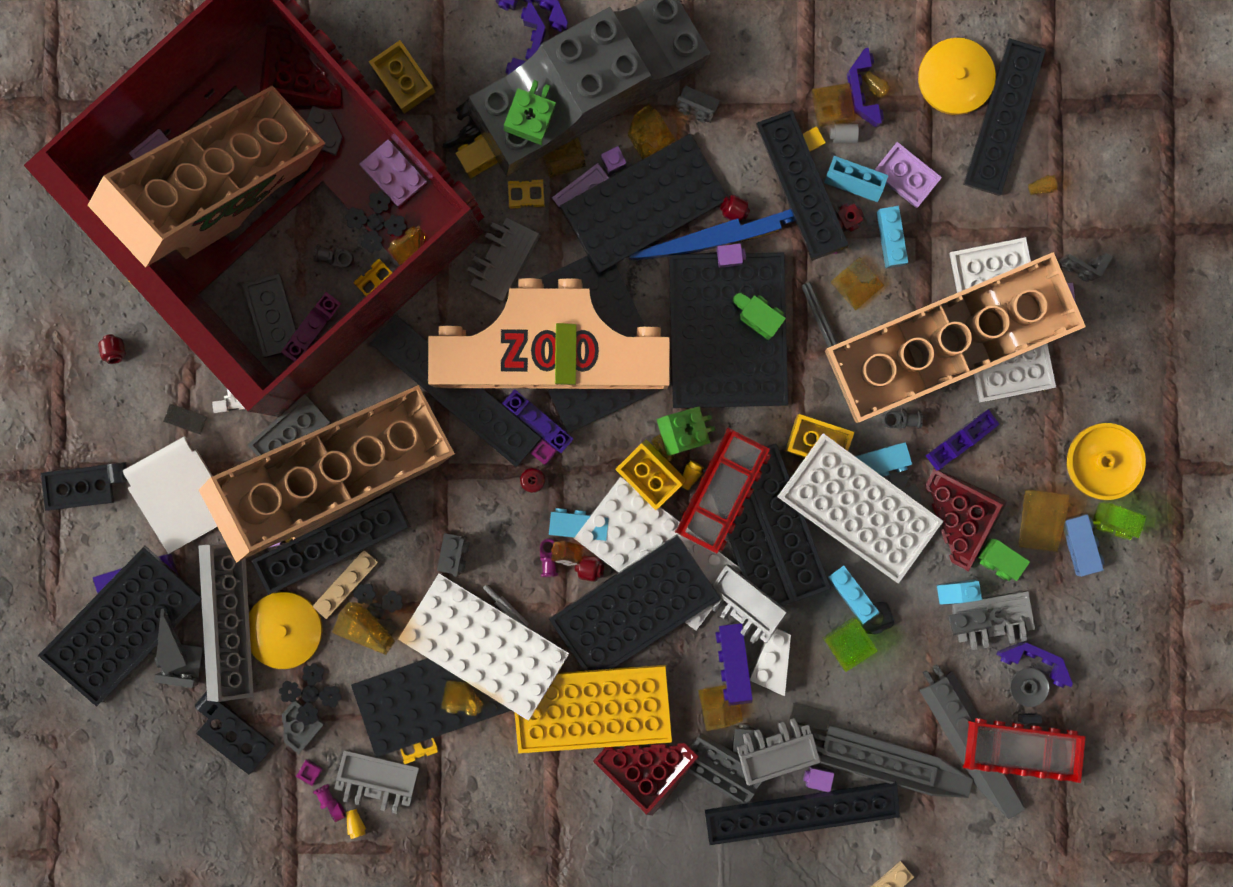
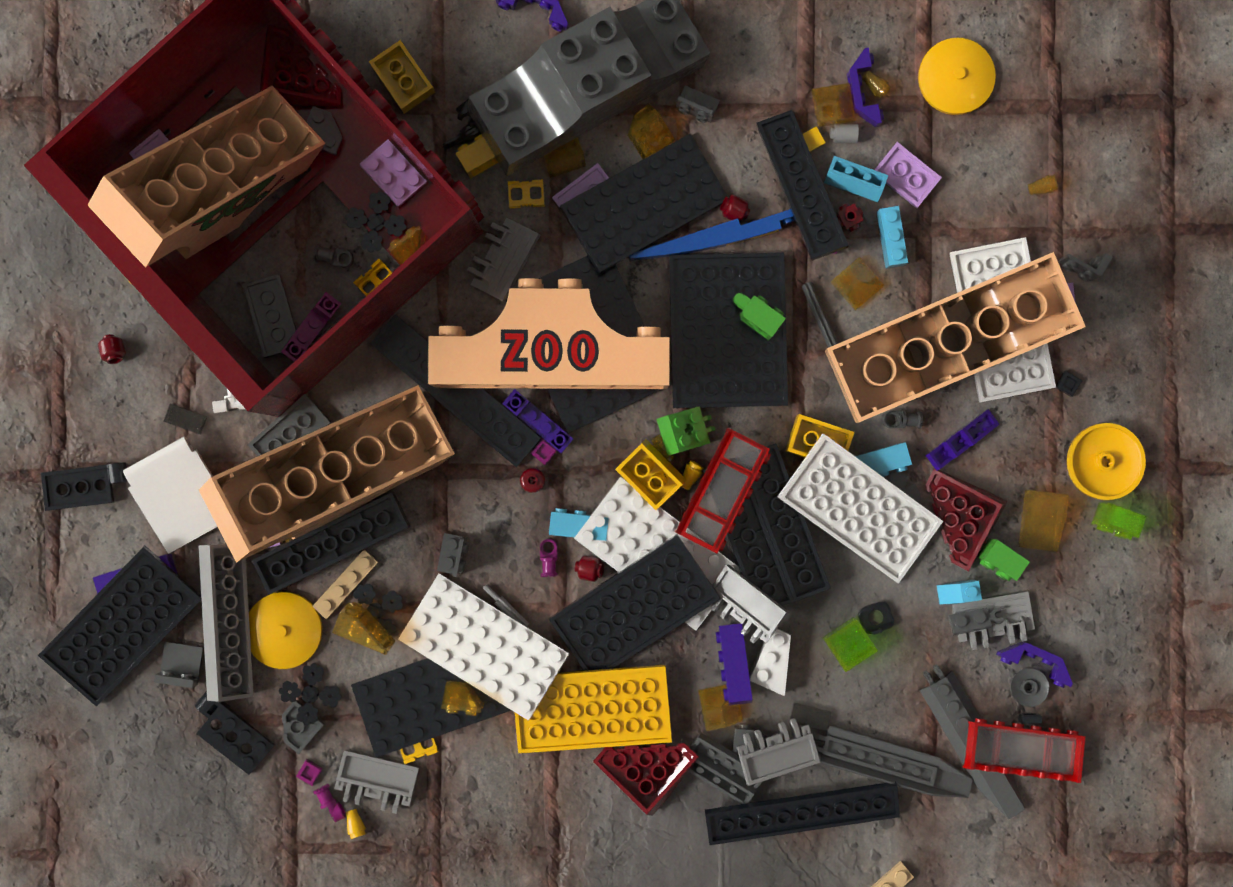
(169, 649): dark grey slope -> none
(529, 103): bright green hinge -> none
(530, 19): dark purple slope -> none
(565, 354): lime slope -> none
(567, 553): clear orange brick -> none
(613, 160): medium lavender brick -> none
(730, 255): medium lavender brick -> none
(818, 778): medium lavender brick -> none
(853, 595): medium azure brick -> none
(1004, 117): black plate -> none
(1068, 383): none -> black tile
(1083, 545): medium blue brick -> none

